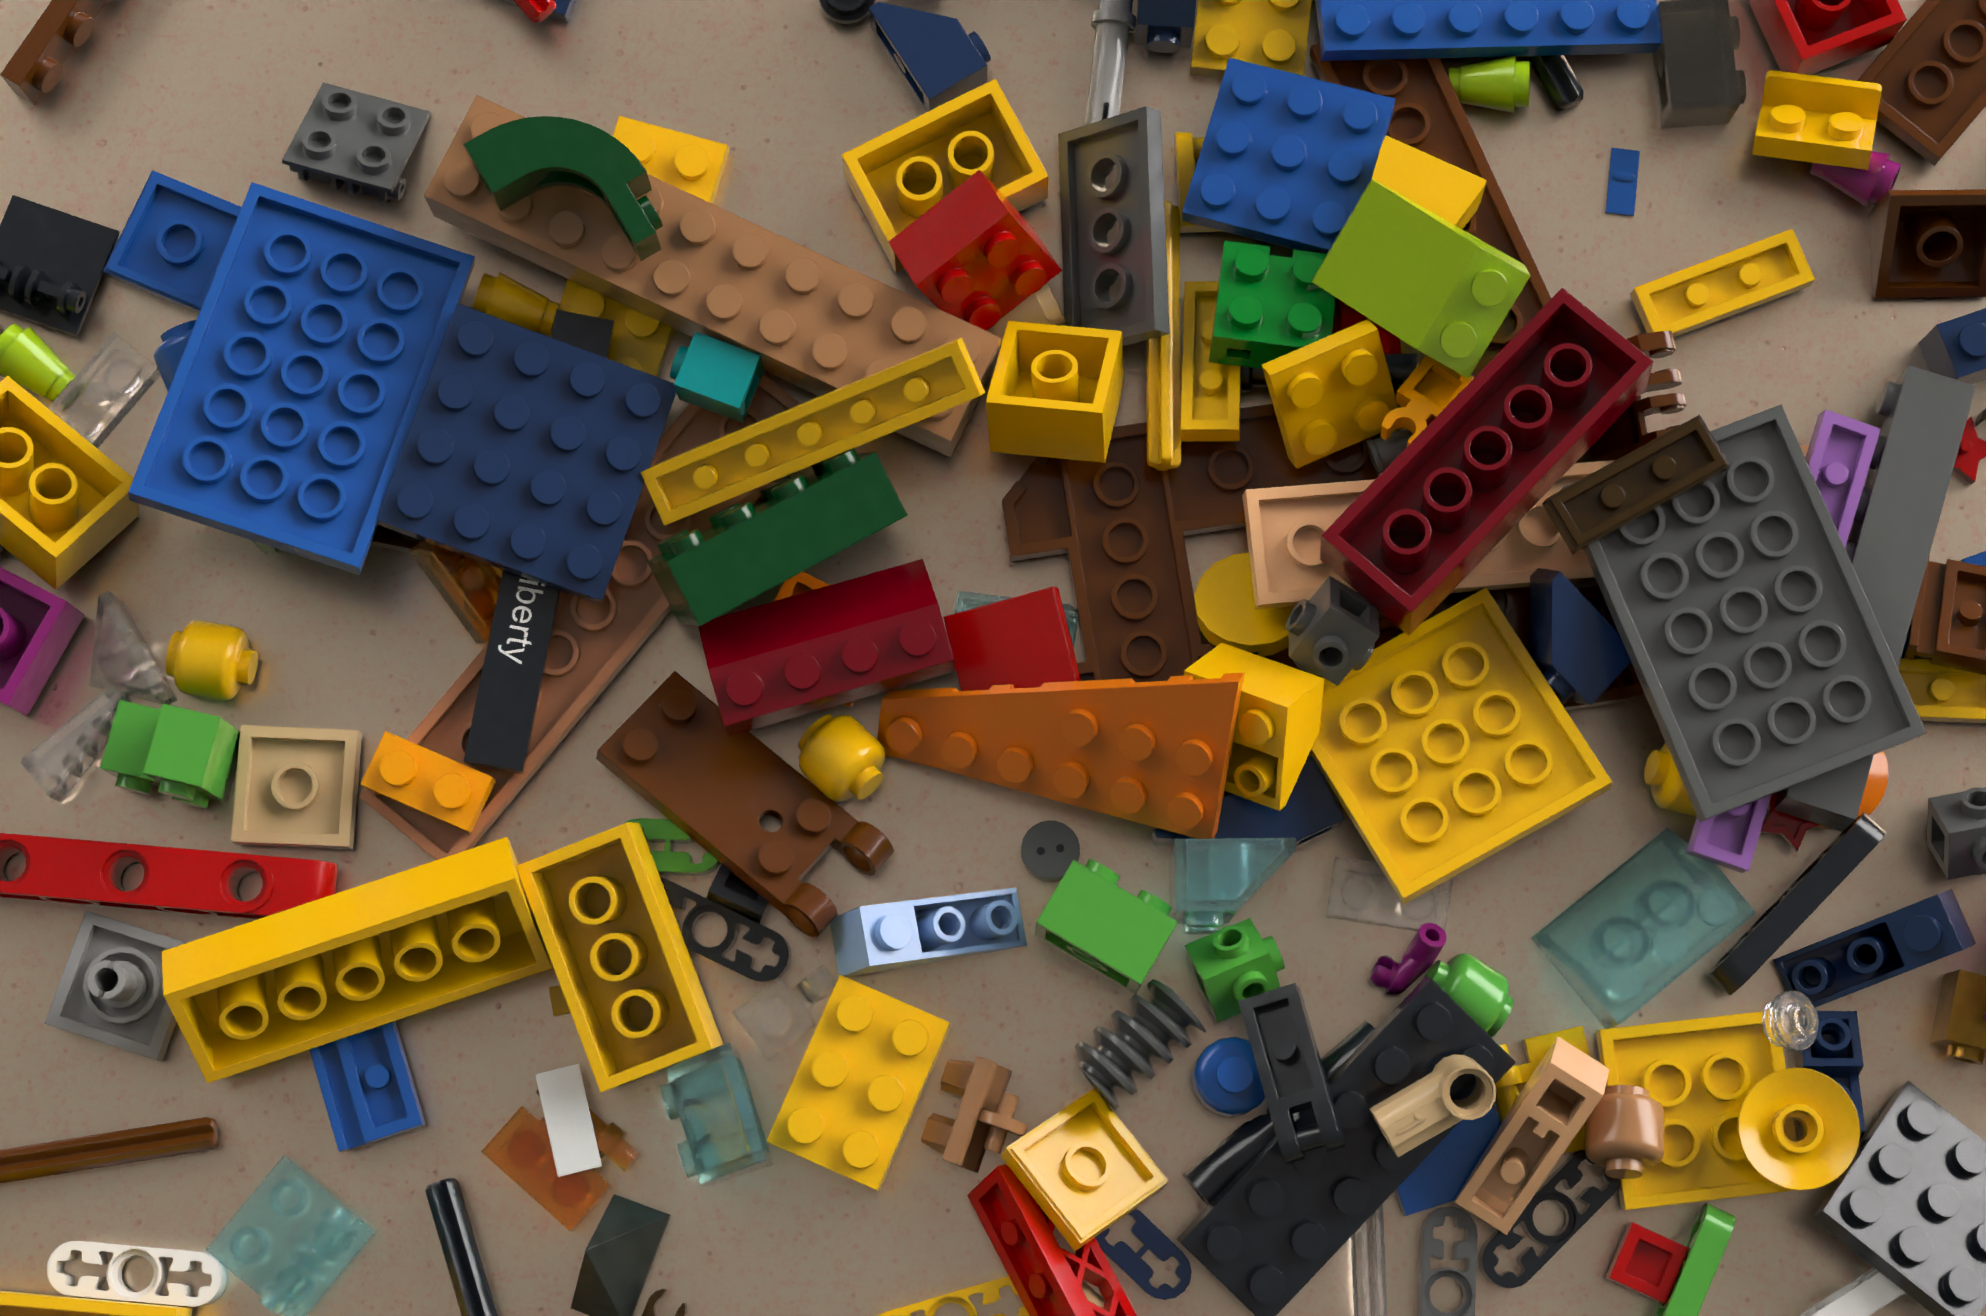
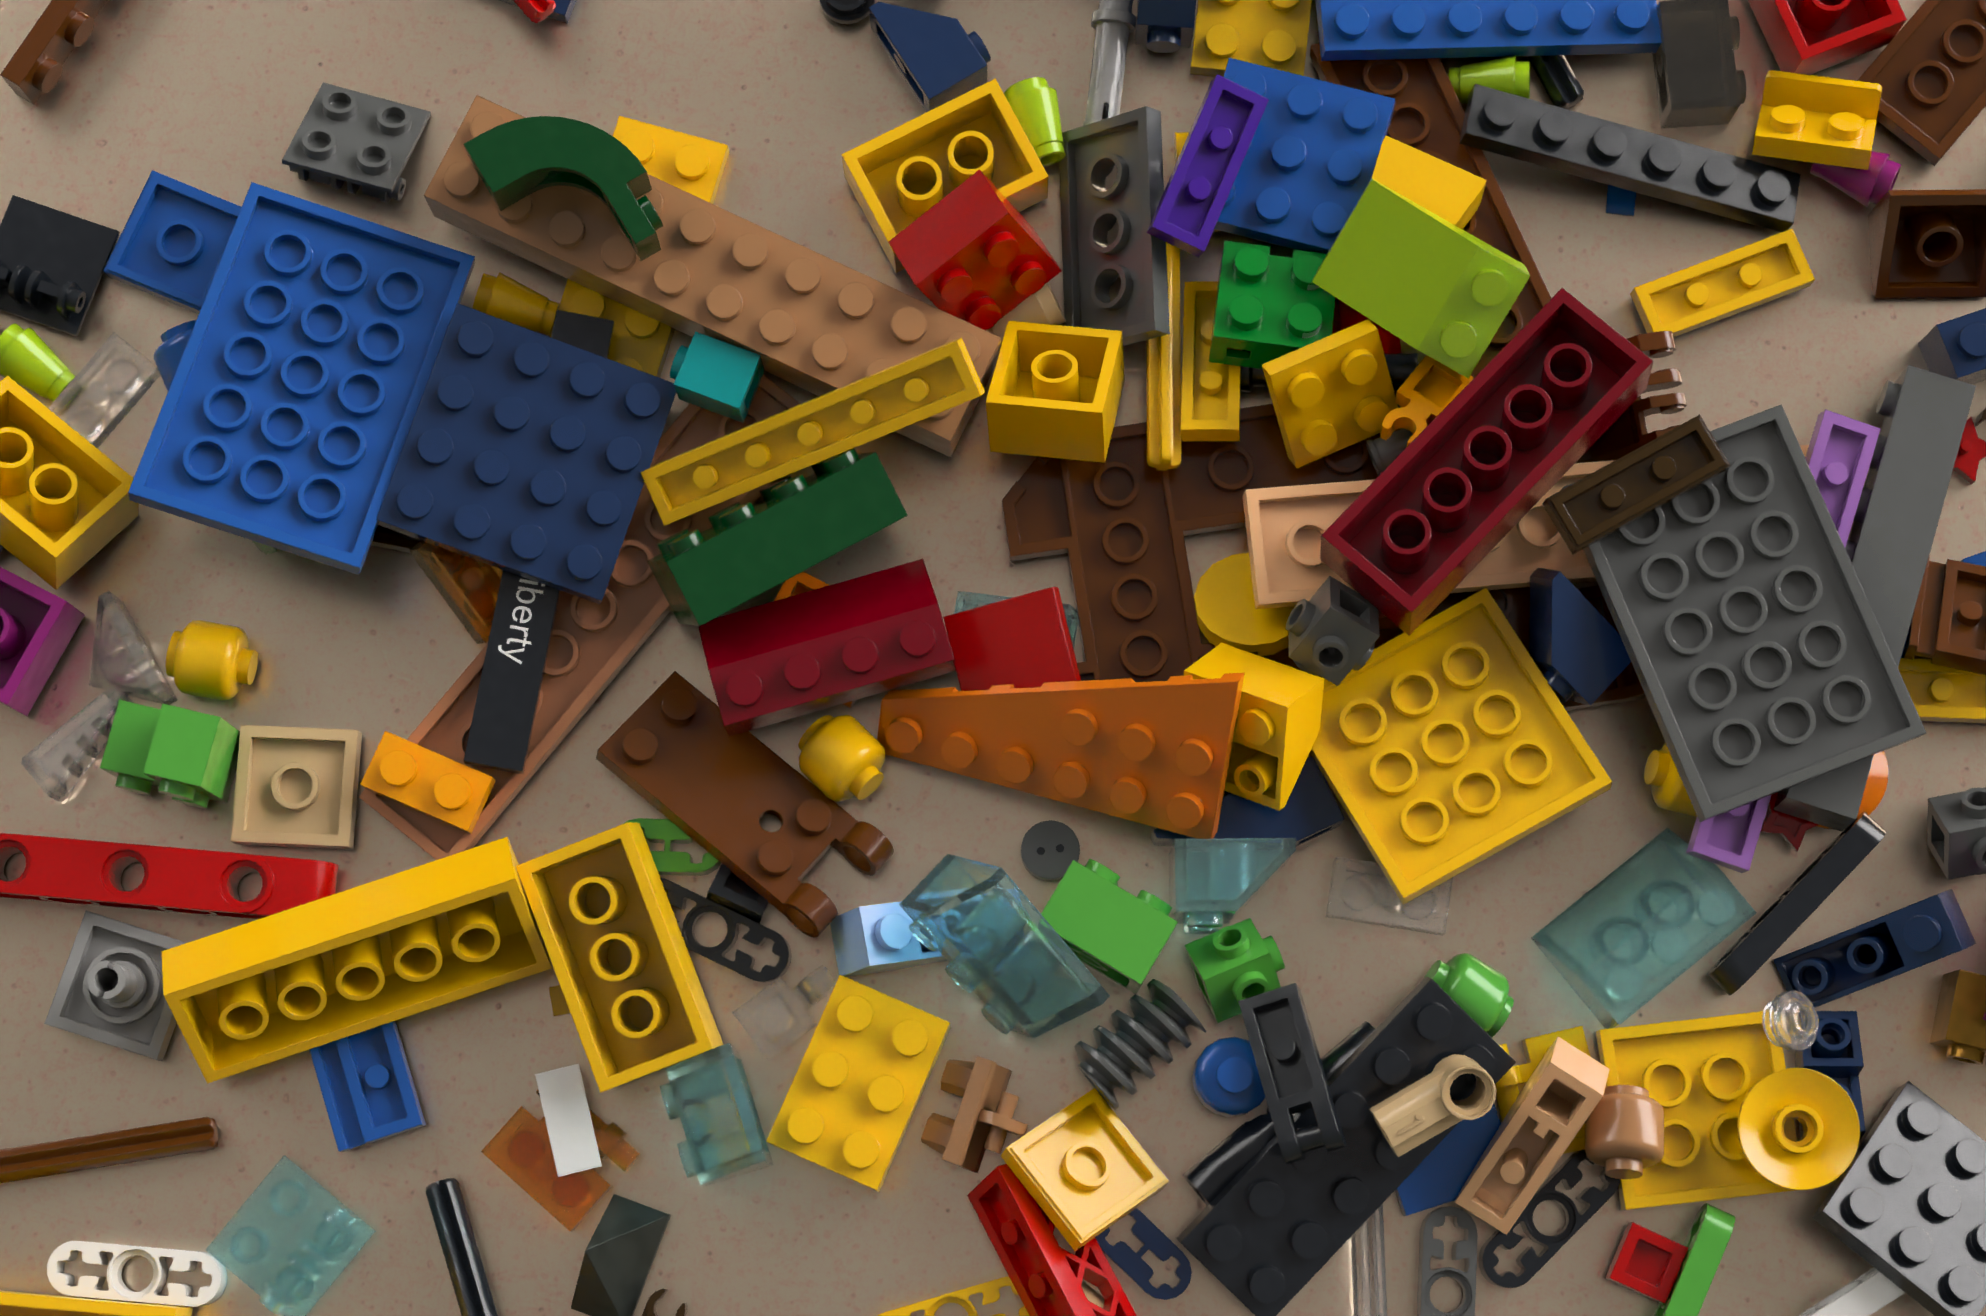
(1000, 947): none -> clear light blue slope
(1039, 116): none -> lime cone
(1207, 166): none -> dark purple plate
(1415, 961): magenta arm -> none
(1630, 158): none -> black plate

